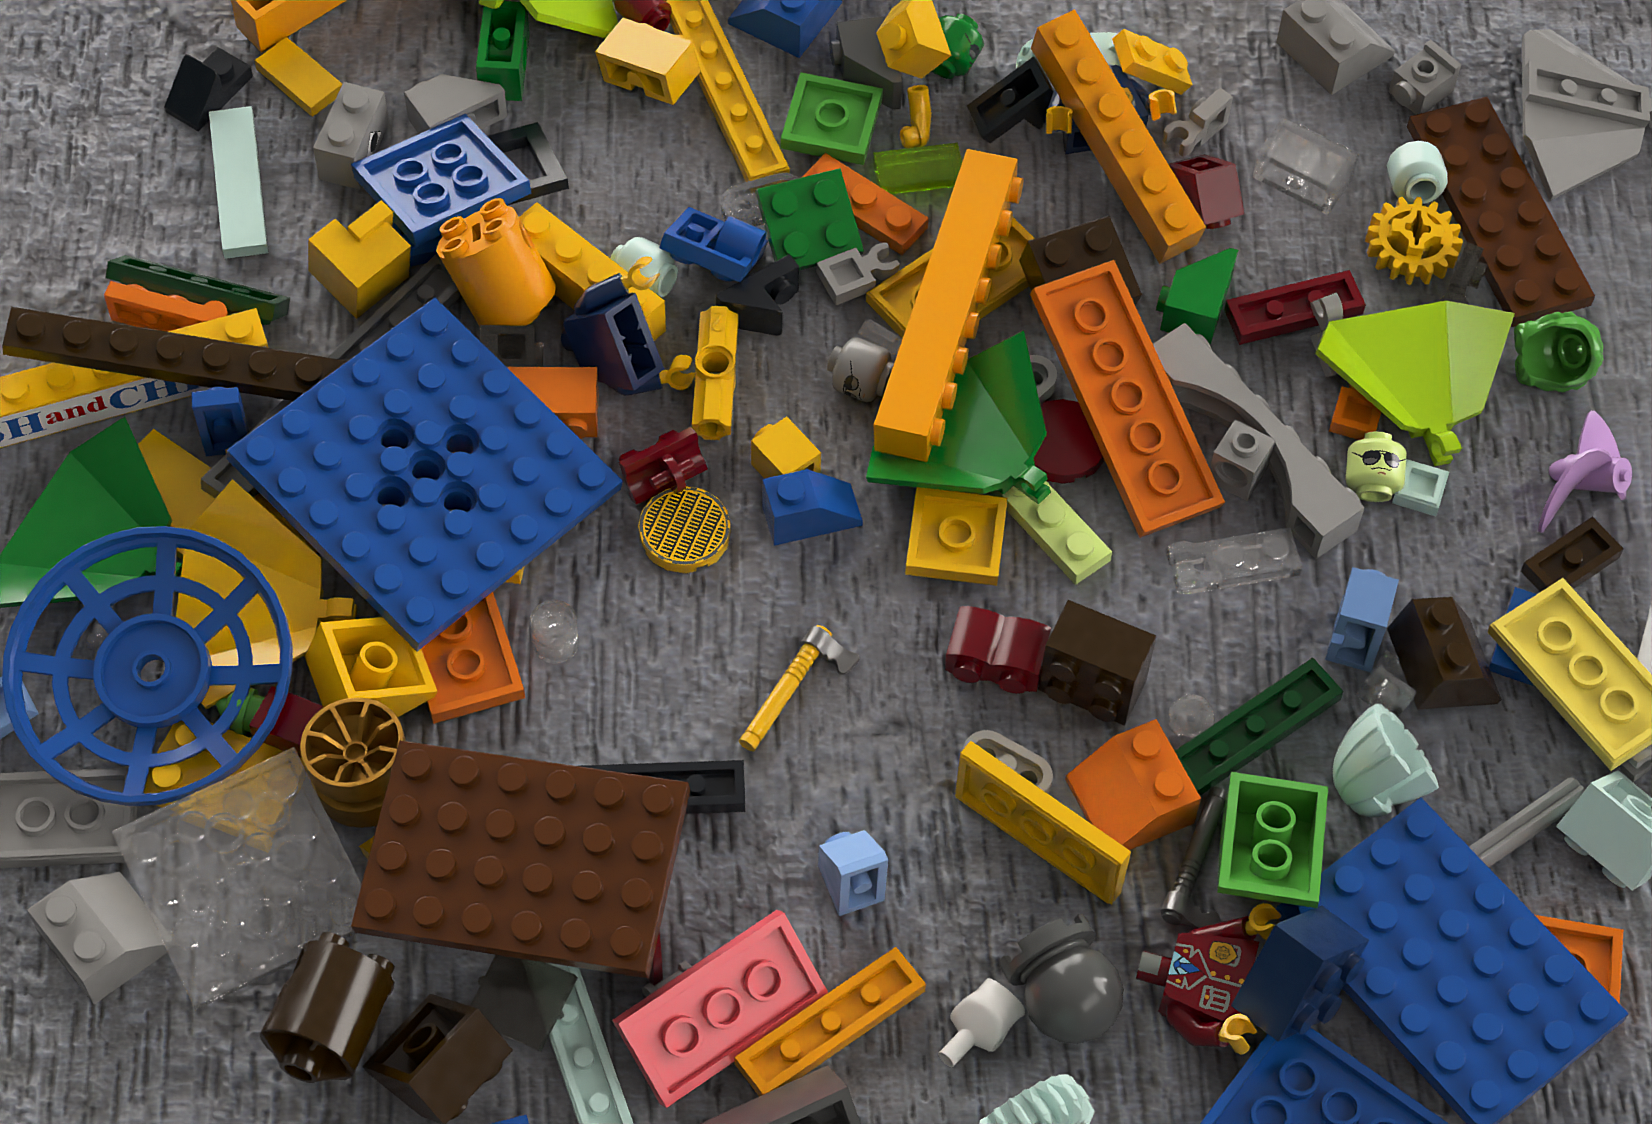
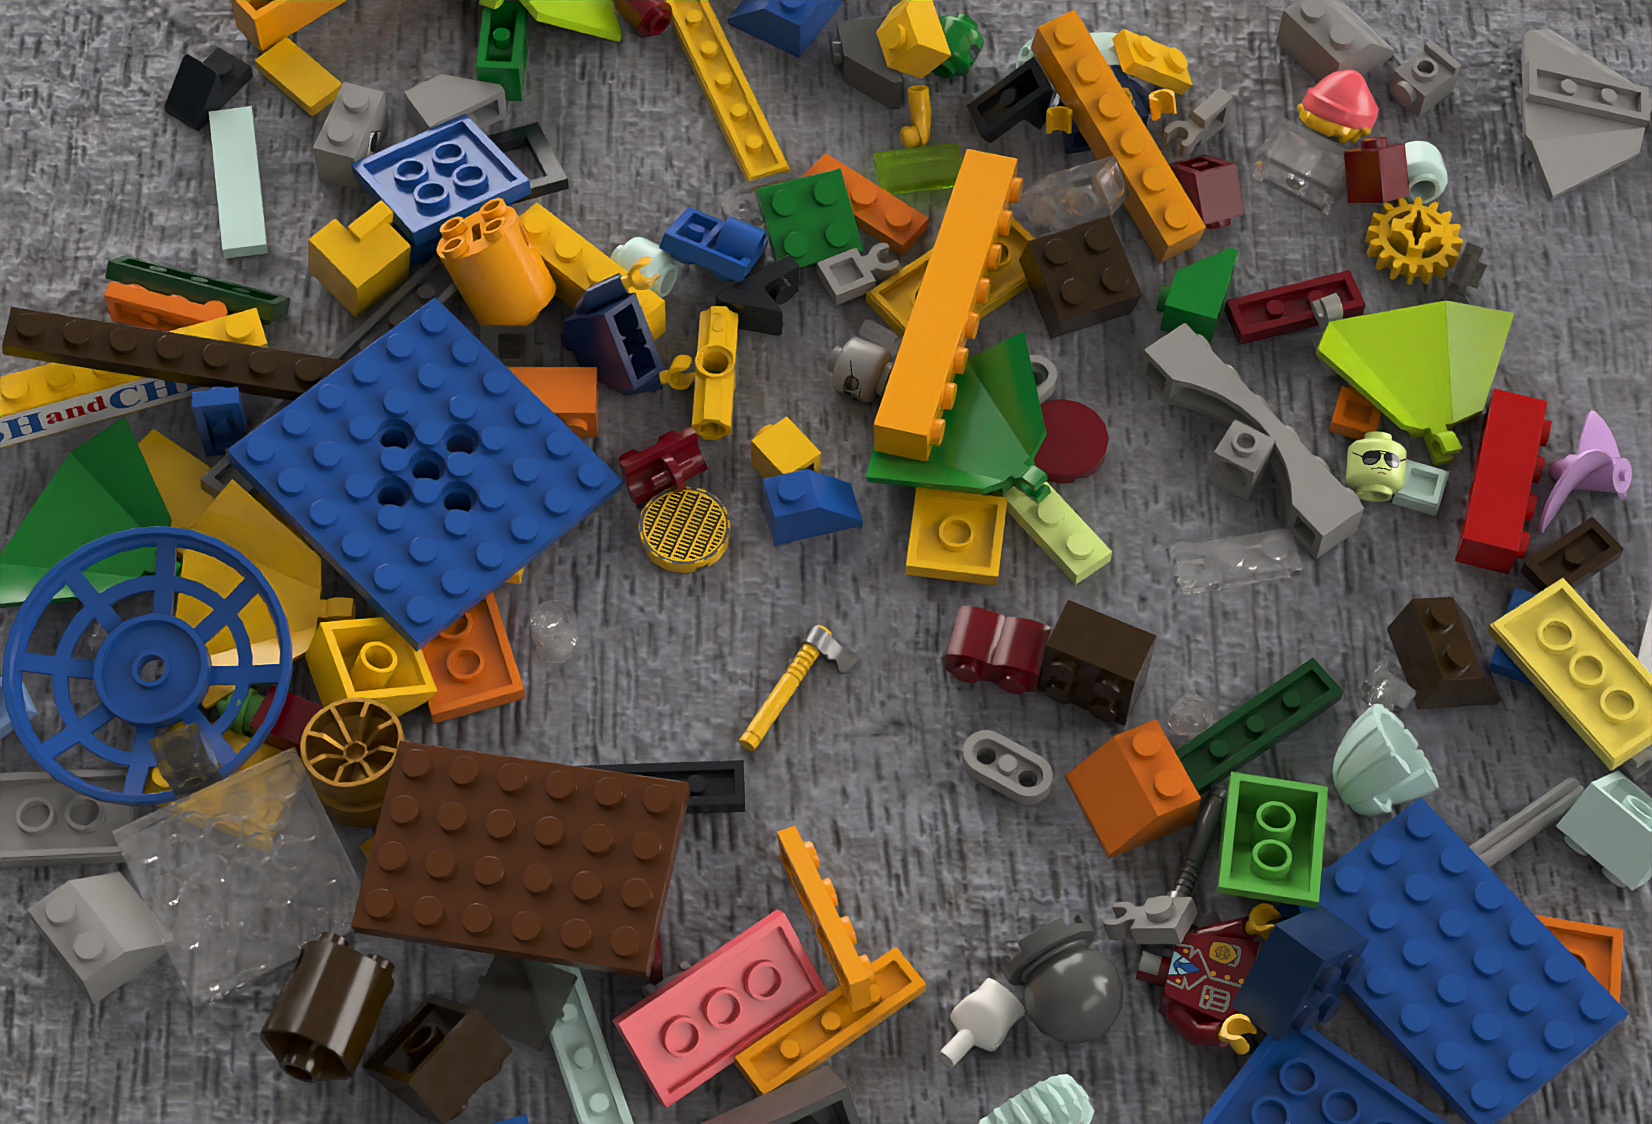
(186, 760): none -> clear smoke brick
(648, 59): yellow brick -> none
(819, 903): none -> light orange plate
(831, 118): bright green plate -> none
(853, 870): light blue slope -> none
(1041, 823): yellow tile -> none
(1075, 195): none -> clear brick
(1127, 398): orange plate -> none
(1157, 922): none -> light grey plate
(1340, 107): none -> coral hair
(1362, 619): medium blue brick -> none
(1376, 171): none -> dark red brick
(1502, 482): none -> red brick
(1503, 212): reddish brown plate -> none
(1557, 352): bright green hair -> none

